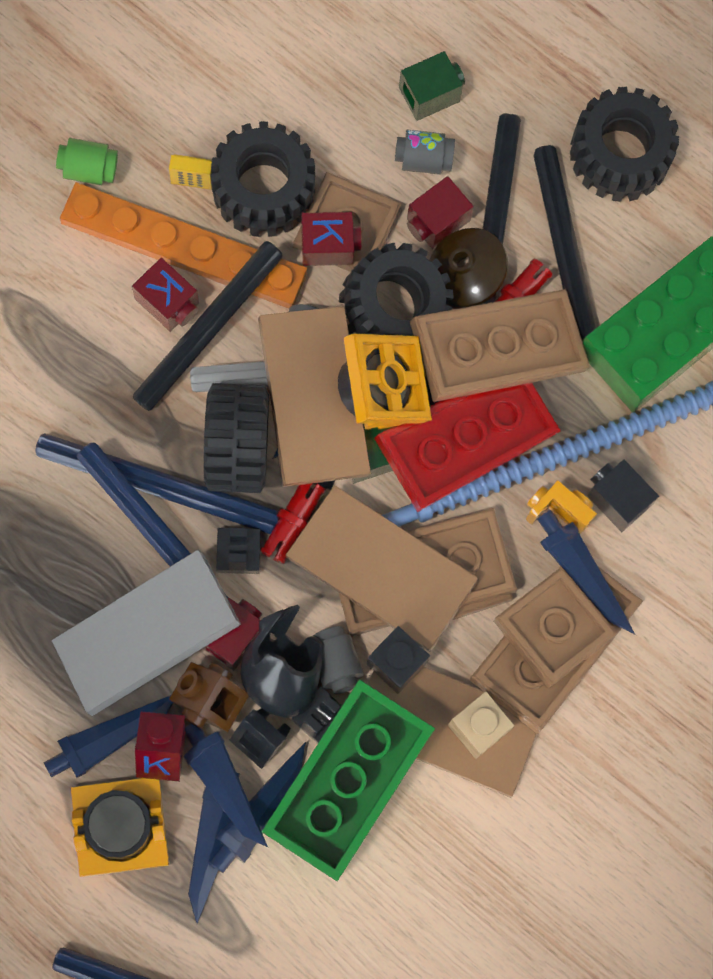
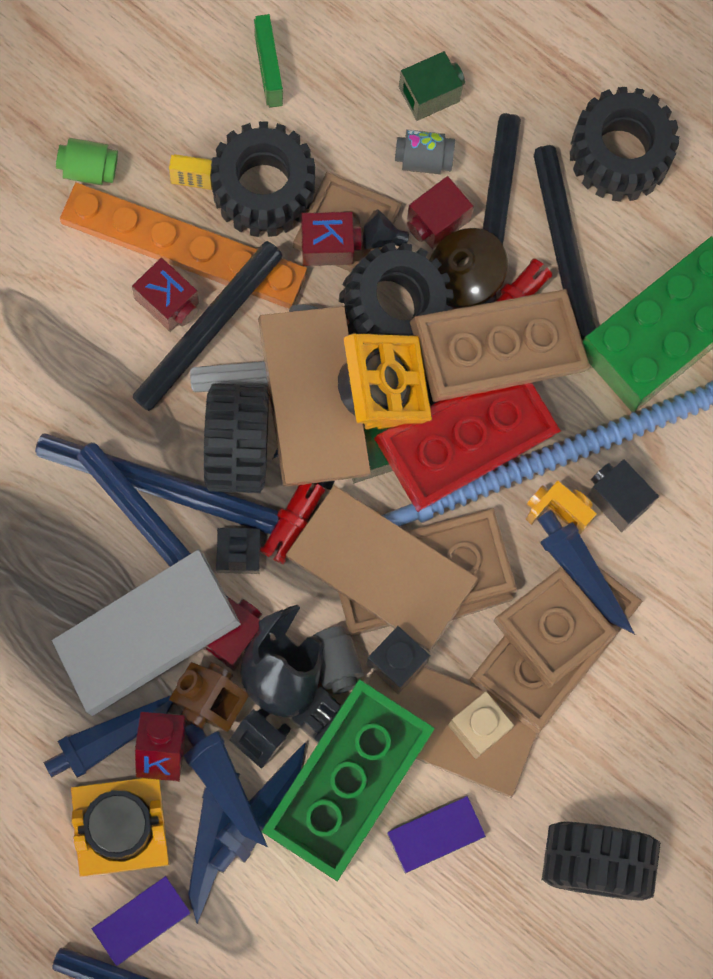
(141, 921): none -> dark purple tile
(268, 61): none -> green tile
(381, 231): none -> black rock
(436, 834): none -> dark purple tile
(601, 860): none -> black tyre

